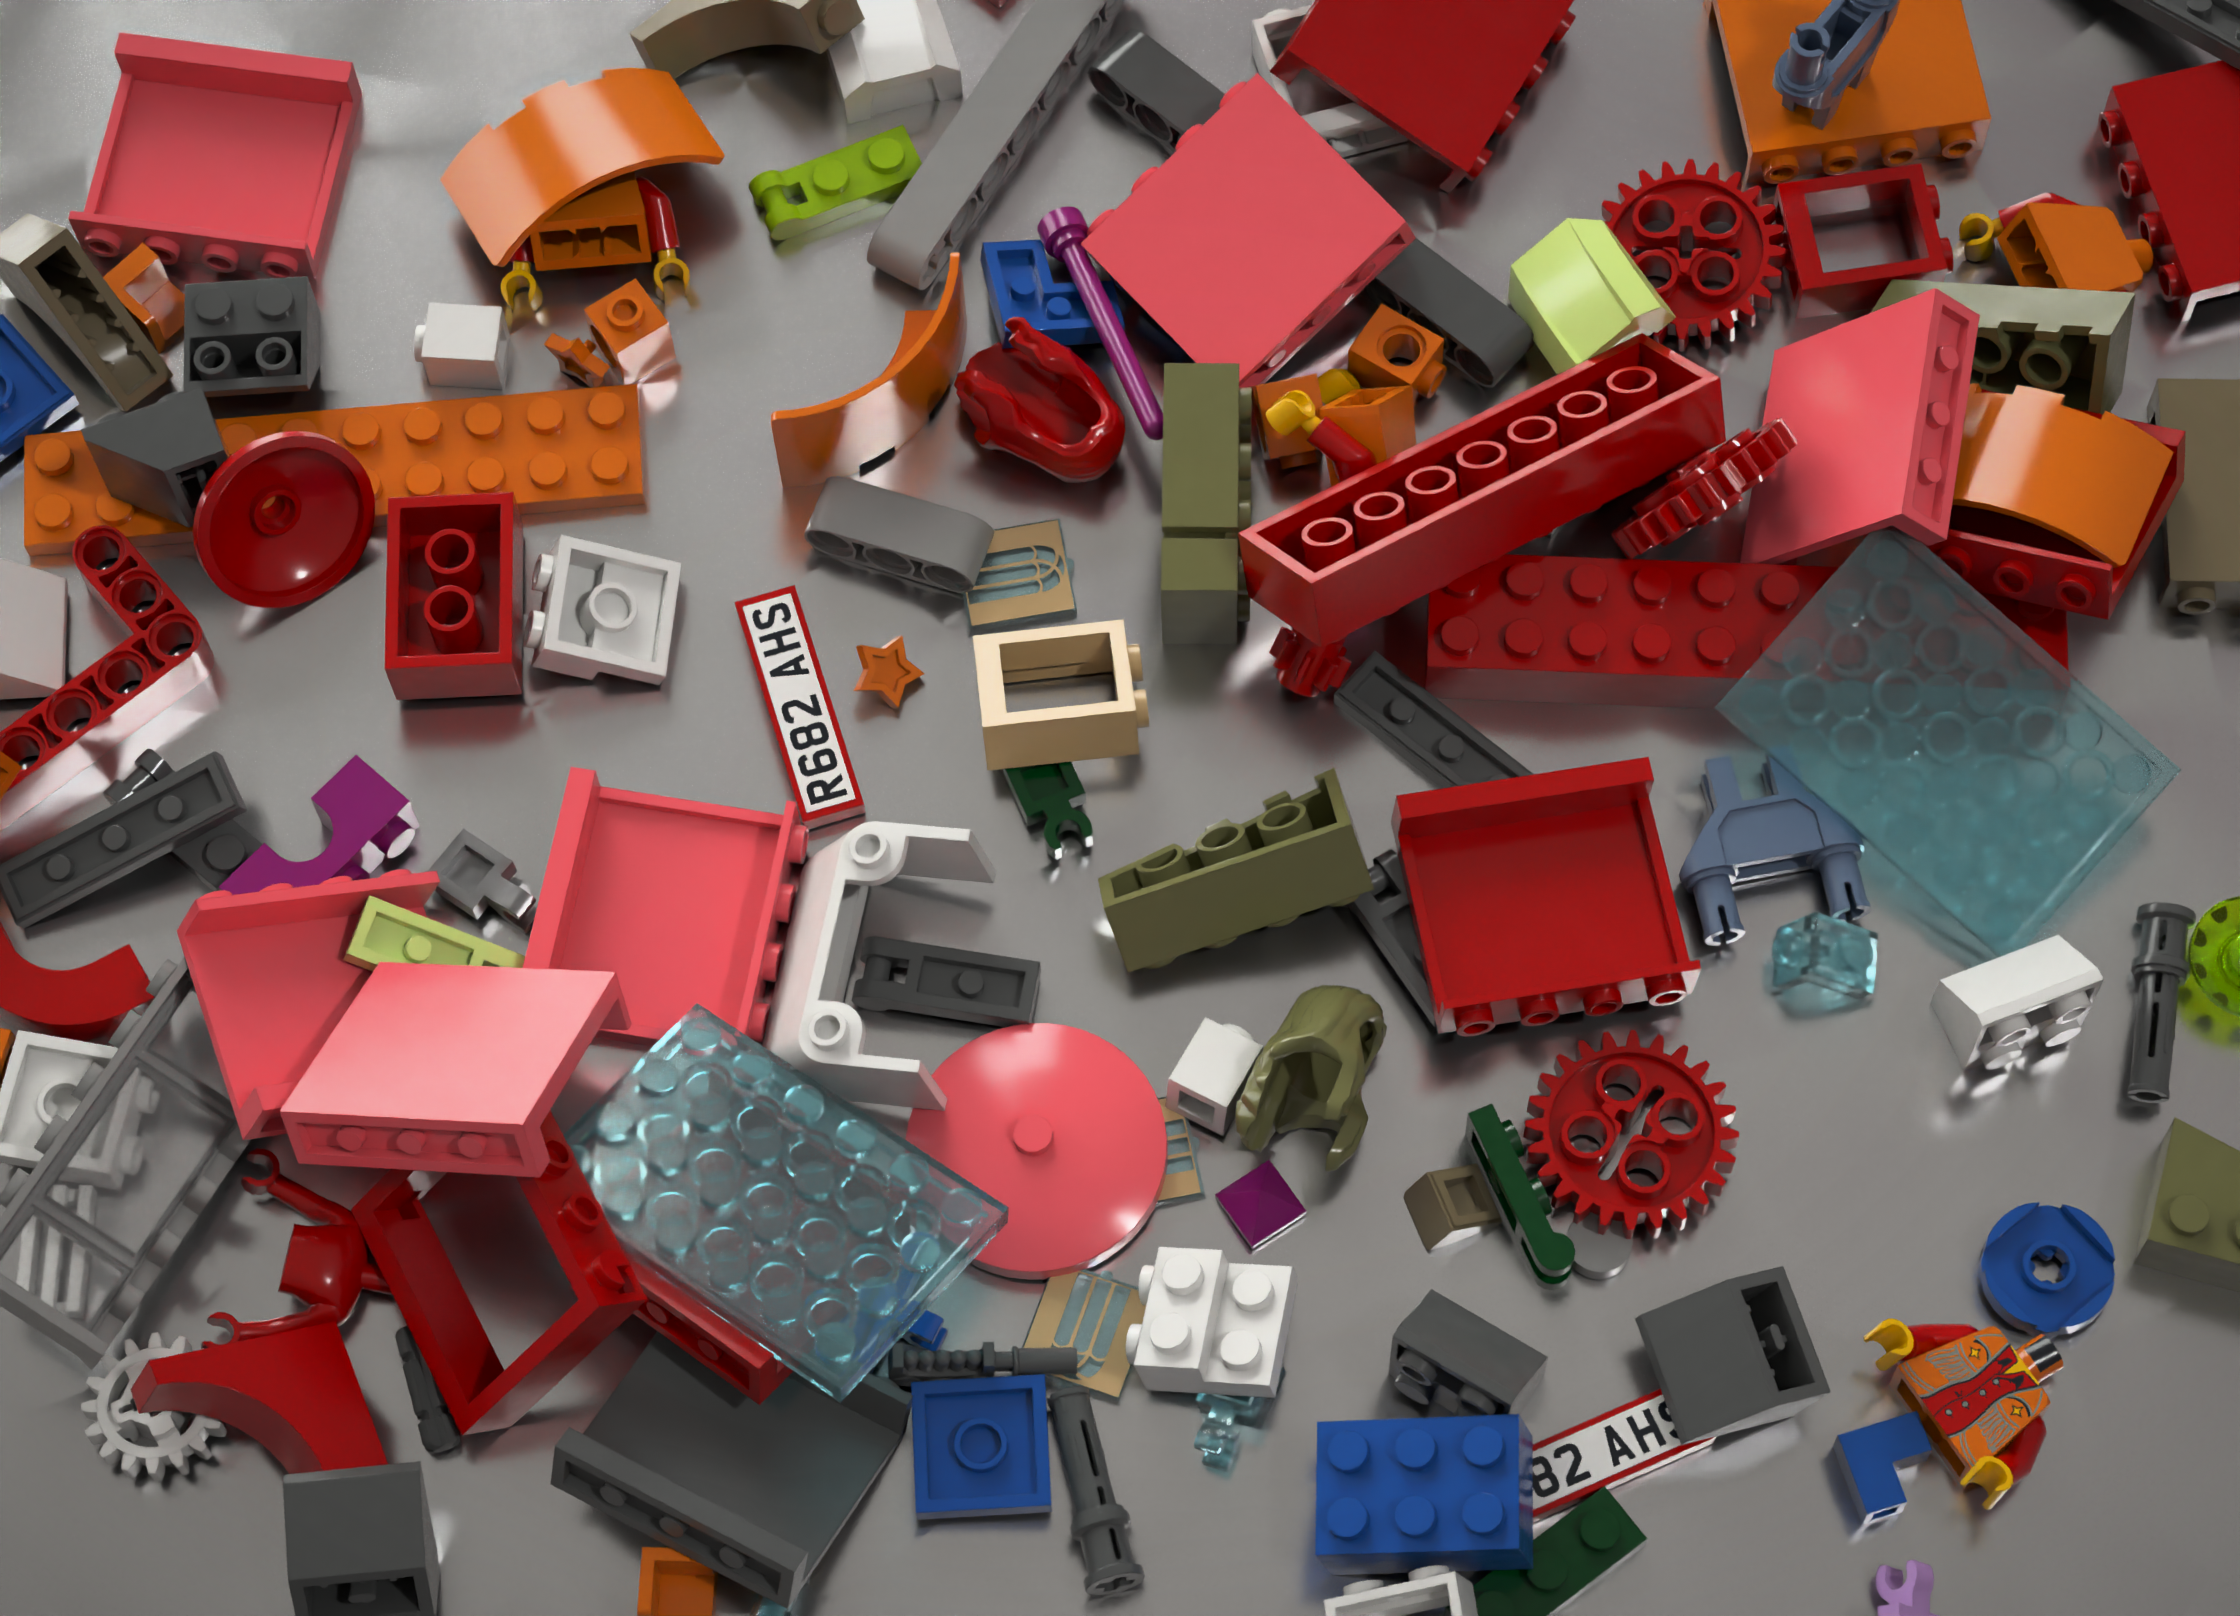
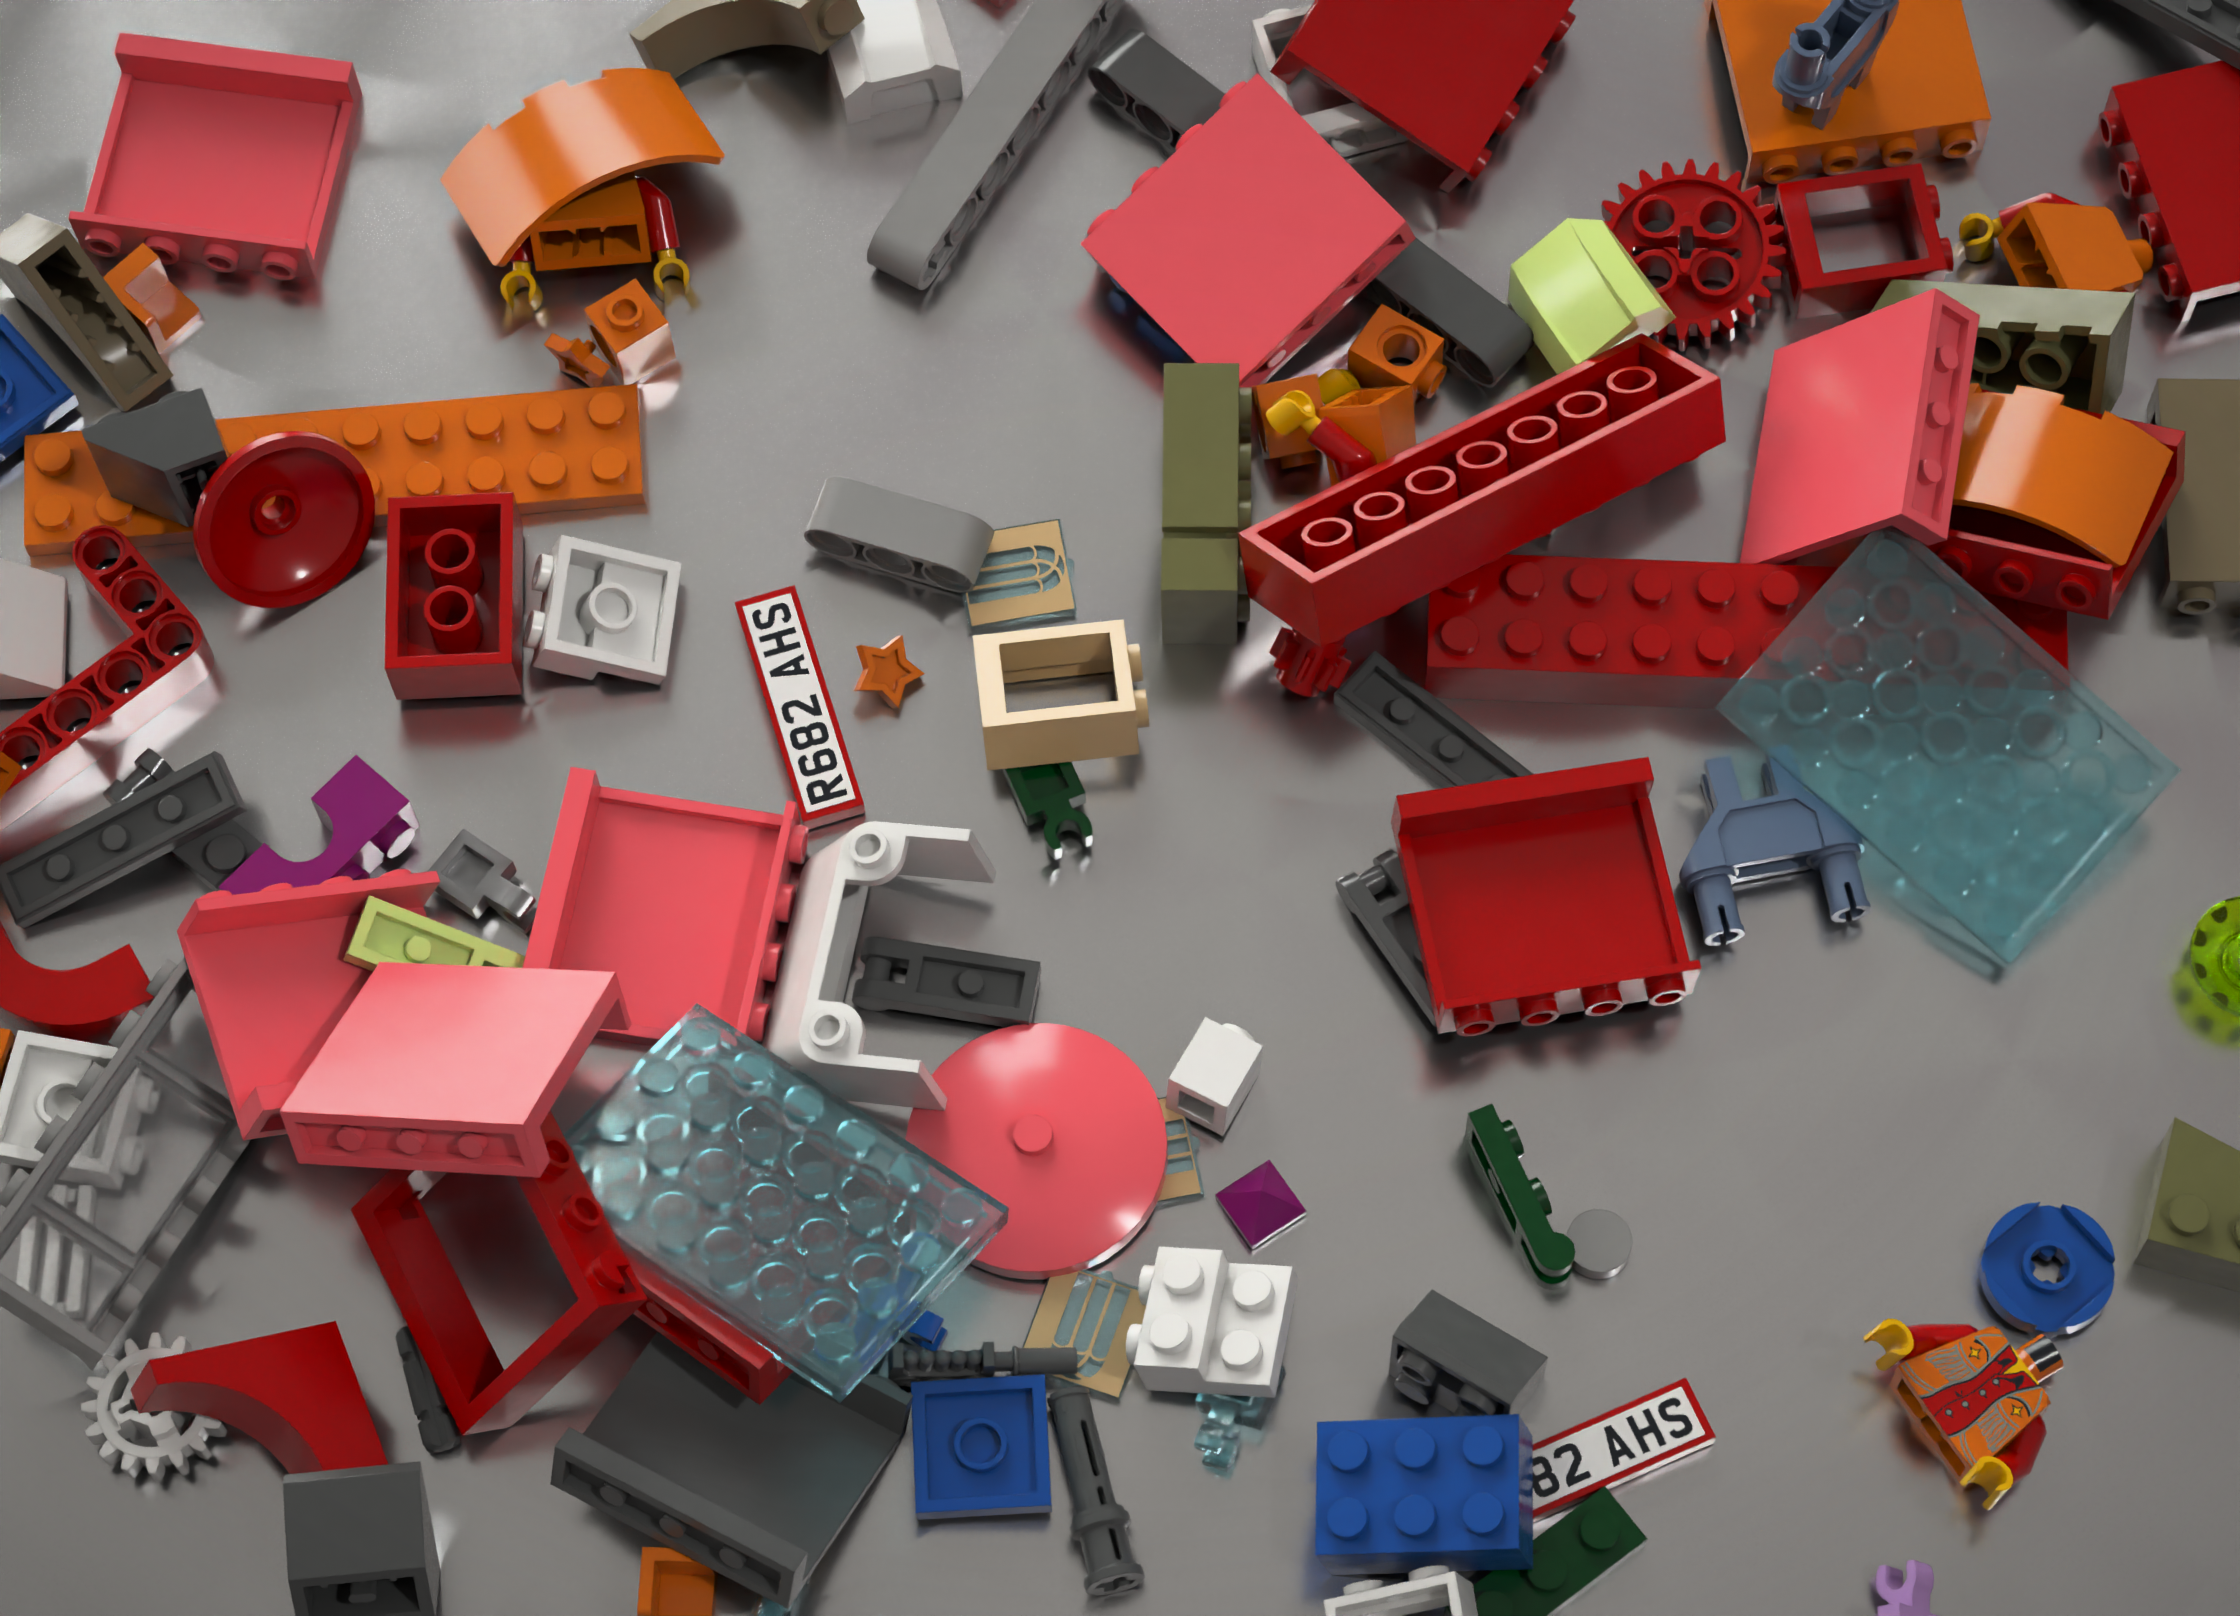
(251, 336): dark grey slope -> none
(322, 1265): red piece -> none
(463, 345): white brick -> none
(836, 183): lime plate -> none
(885, 412): orange panel -> none
(1023, 287): blue plate -> none
(1042, 406): red hair -> none
(1061, 236): magenta piece -> none
(1238, 878): olive wedge -> none
(1315, 1071): olive hair -> none
(1451, 1205): dark tan slope -> none
(1681, 1162): red gear -> none
(1704, 488): red gear -> none
(1733, 1356): dark grey slope -> none
(1826, 955): clear light blue bracket -> none
(1871, 1460): blue piece -> none
(2016, 1002): white slope -> none
(2155, 970): dark grey pin -> none

